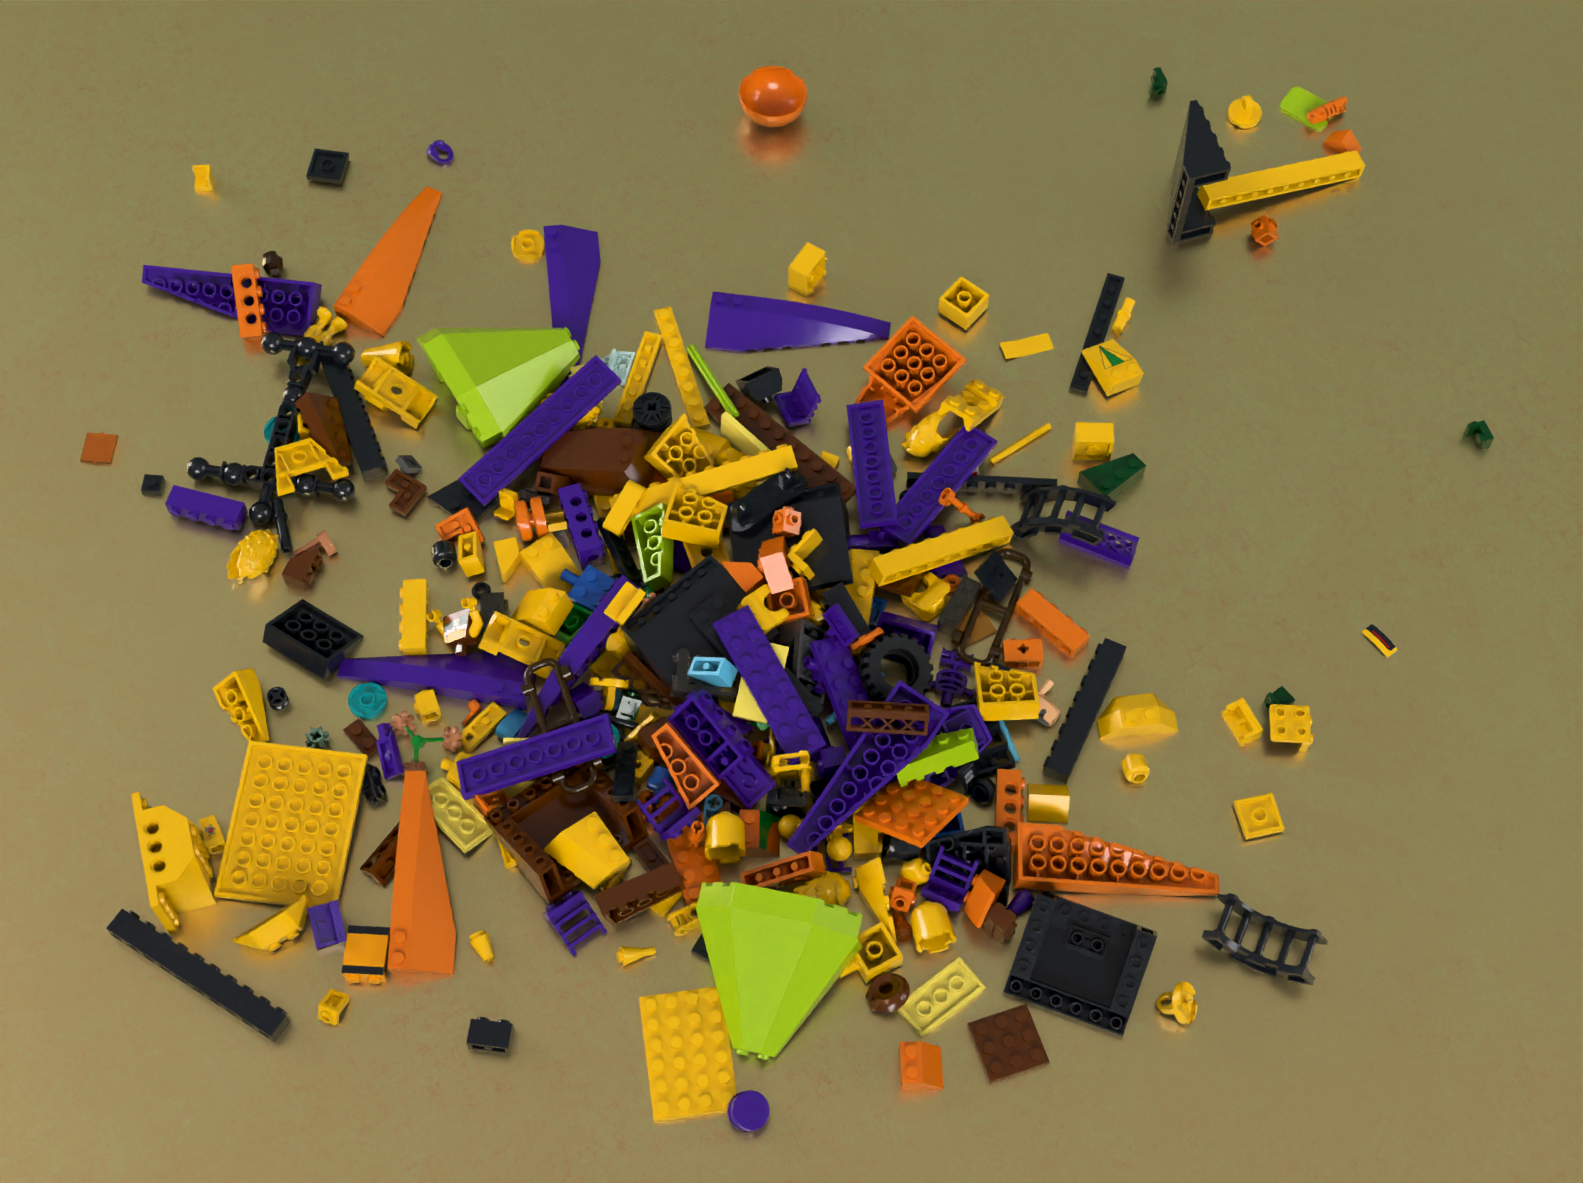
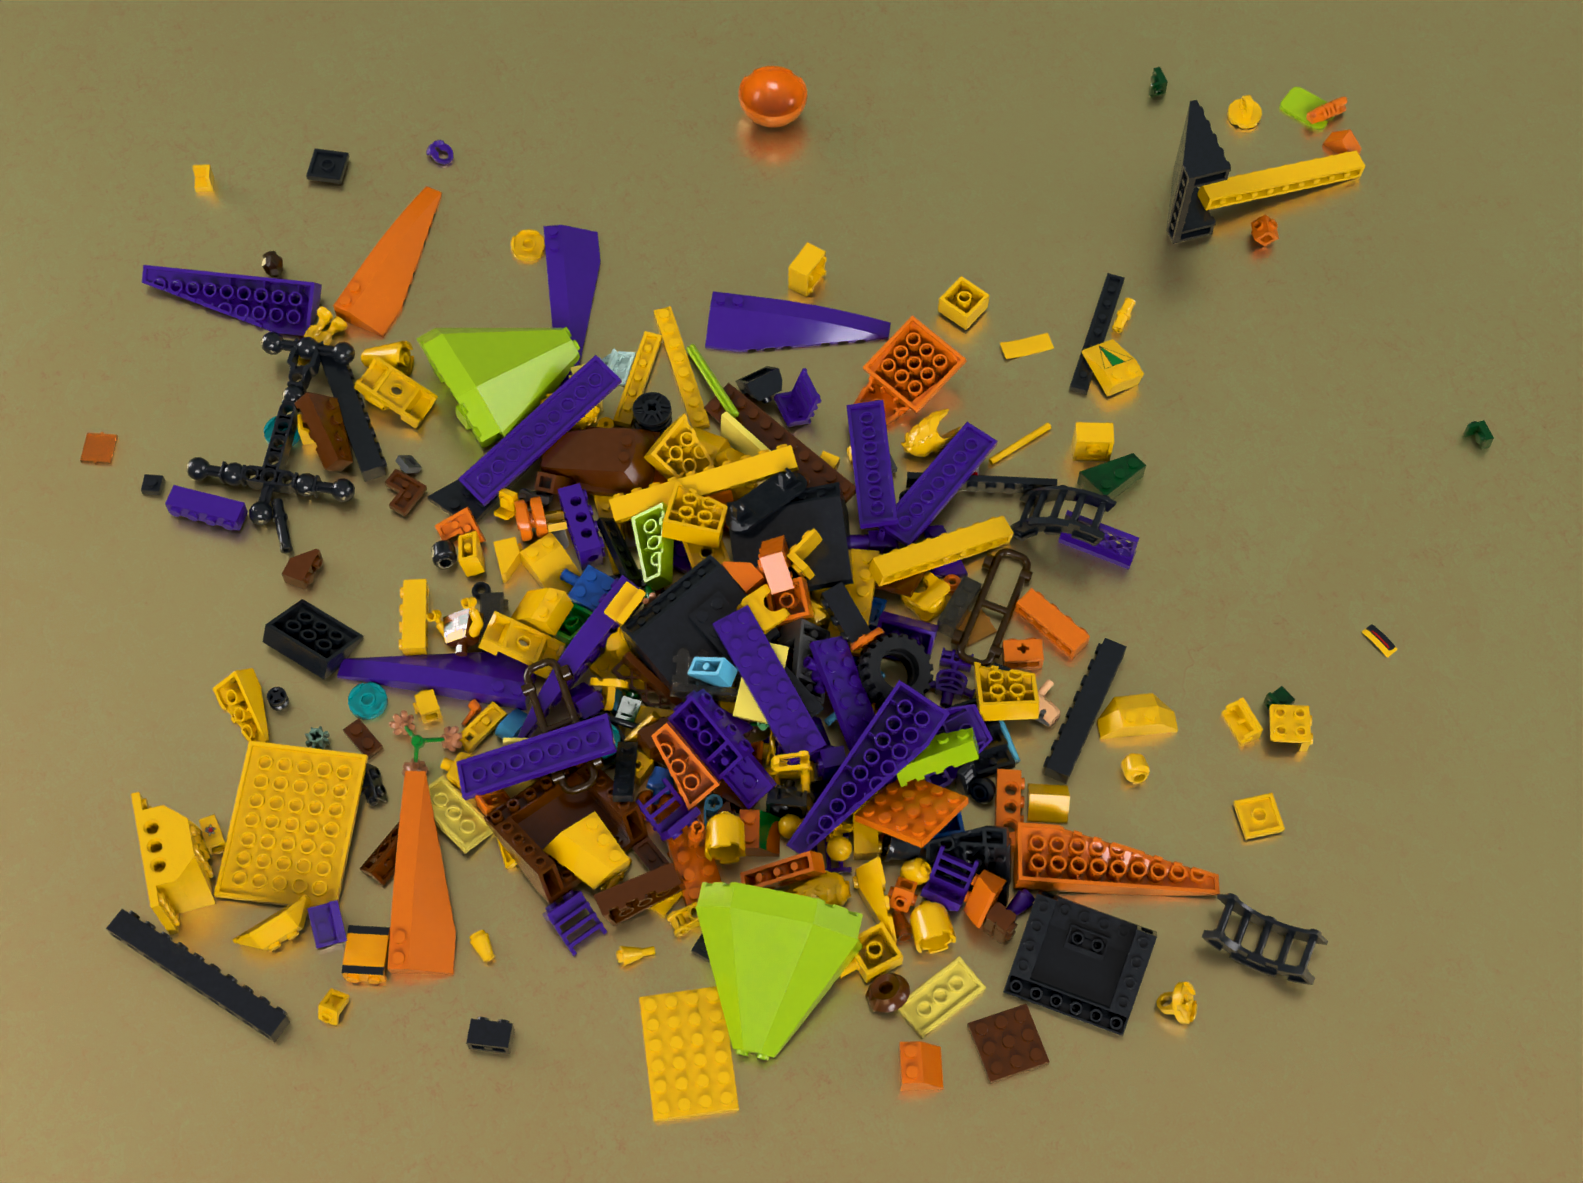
(240, 274): orange brick -> none
(253, 555): yellow head -> none
(302, 458): yellow wing -> none
(321, 541): nougat piece -> none
(389, 751): dark purple hinge -> none
(624, 507): yellow beam -> none
(748, 1111): dark purple head -> none
(786, 522): orange brick -> none
(840, 625): dark purple plate -> none
(888, 711): reddish brown fence -> none
(948, 497): orange piece -> none
(973, 403): yellow piece -> none
(995, 575): black plate -> none

